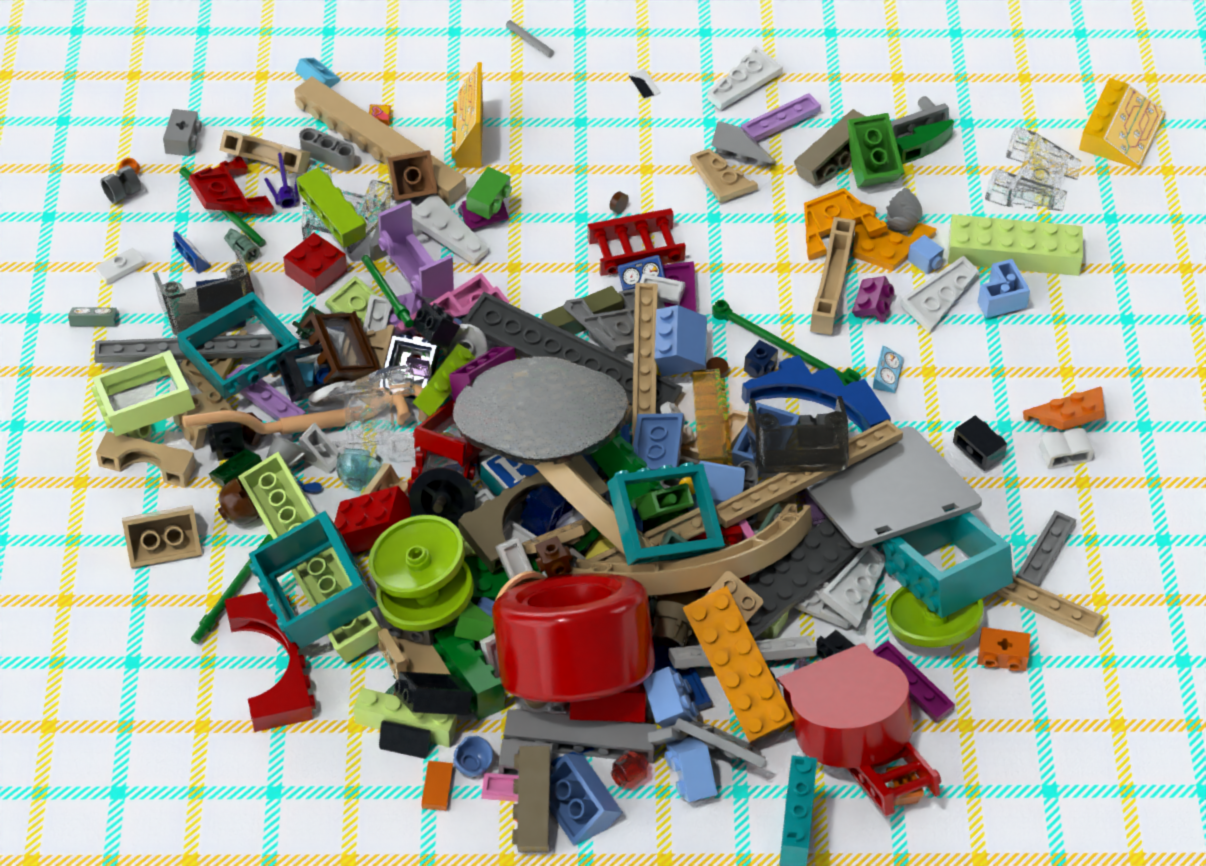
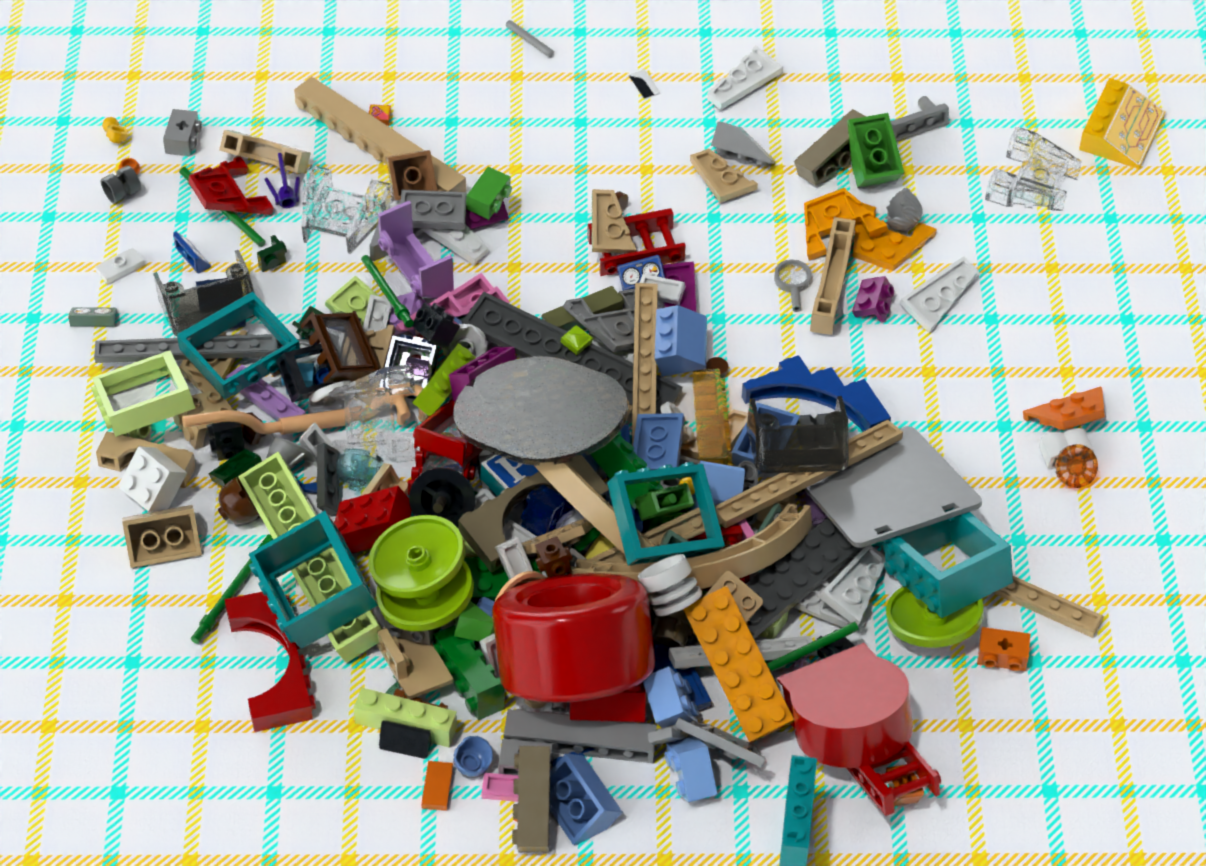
(113, 131): none -> yellow plate
(152, 479): none -> white brick
(244, 244): sand green hinge -> none
(273, 255): none -> dark green bracket
(312, 67): medium azure slope -> none
(315, 264): red piece -> none
(327, 479): none -> dark grey plate
(328, 149): light grey beam -> none
(331, 207): lime brick -> none
(433, 693): black window -> none
(436, 208): none -> light grey tile
(469, 121): yellow slope -> none
(576, 340): none -> lime tile
(608, 224): none -> tan wing
(629, 769): clear red head -> none
(670, 585): none -> white wheel
(722, 311): green hinge -> none
(761, 359): dark blue brick -> none
(782, 117): lavender plate -> none
(793, 277): none -> piece
(813, 646): none -> green bar
(887, 370): slope -> none
(921, 689): magenta plate -> none
(924, 140): green slope -> none
(925, 254): light blue brick -> none
(980, 442): black brick -> none
(1005, 290): light blue brick -> none
(1030, 244): yellowish green brick -> none
(1046, 548): light grey tile -> none
(1076, 466): none -> clear orange wheel

